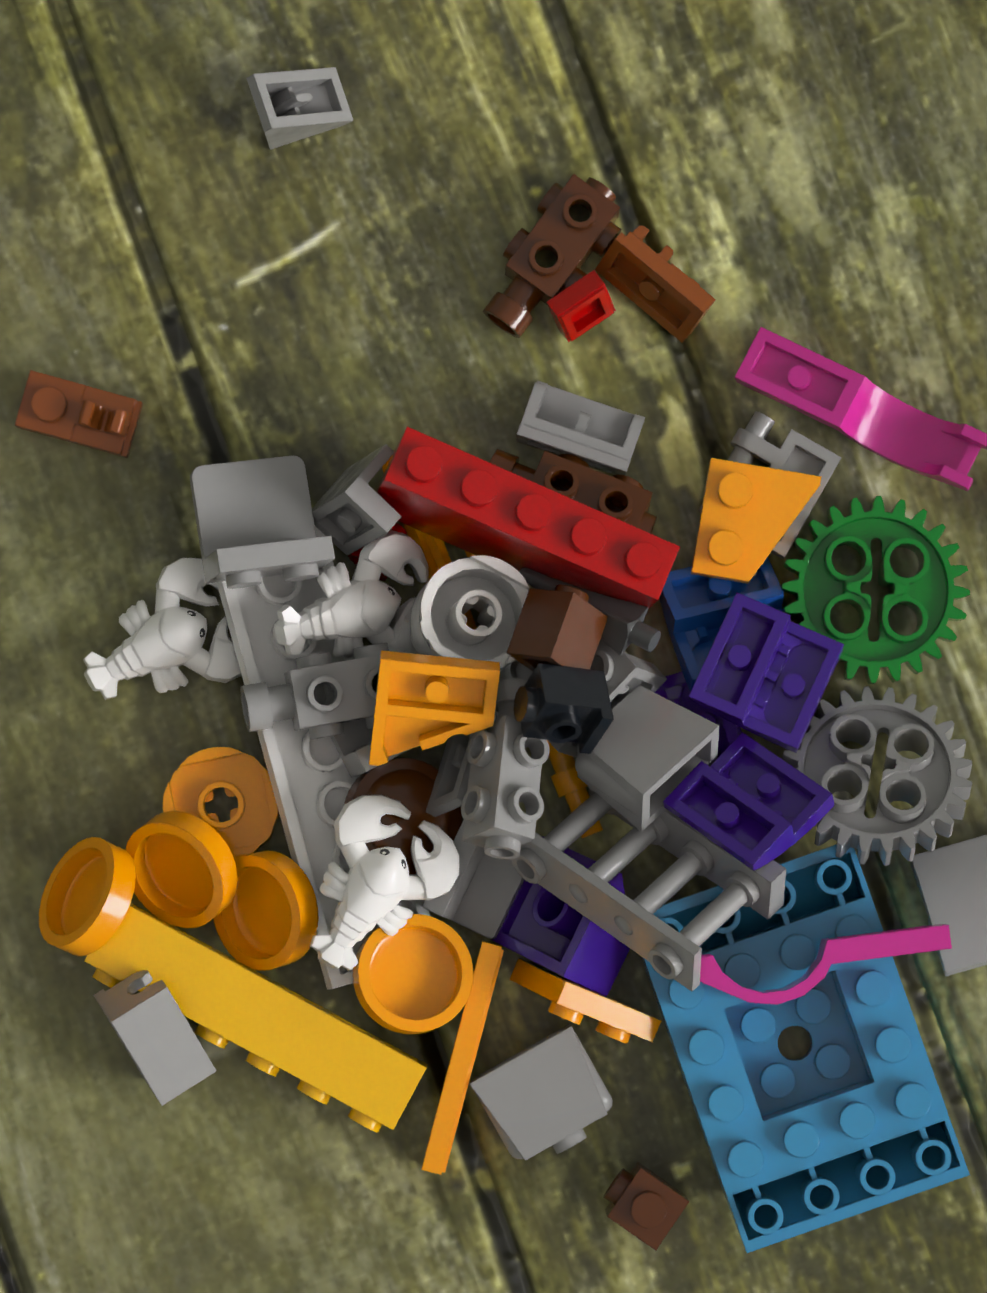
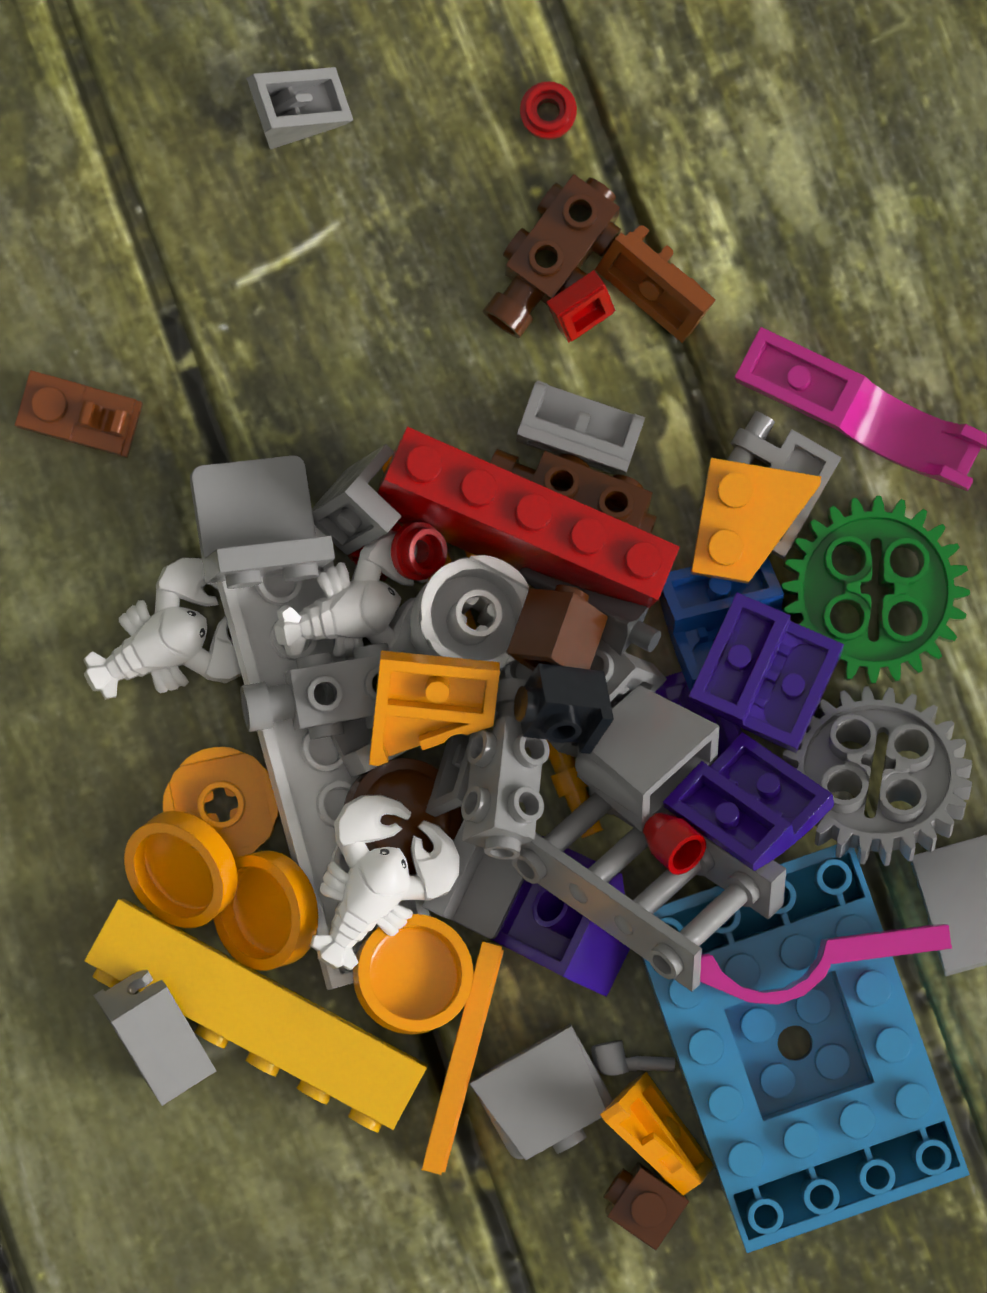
(87, 896): light orange piece -> none
(430, 551): none -> red plate
(548, 93): none -> red plate
(574, 1001): light orange wing -> none
(611, 1060): none -> light grey hand
(658, 1134): none -> light orange wing
(674, 842): none -> red hose

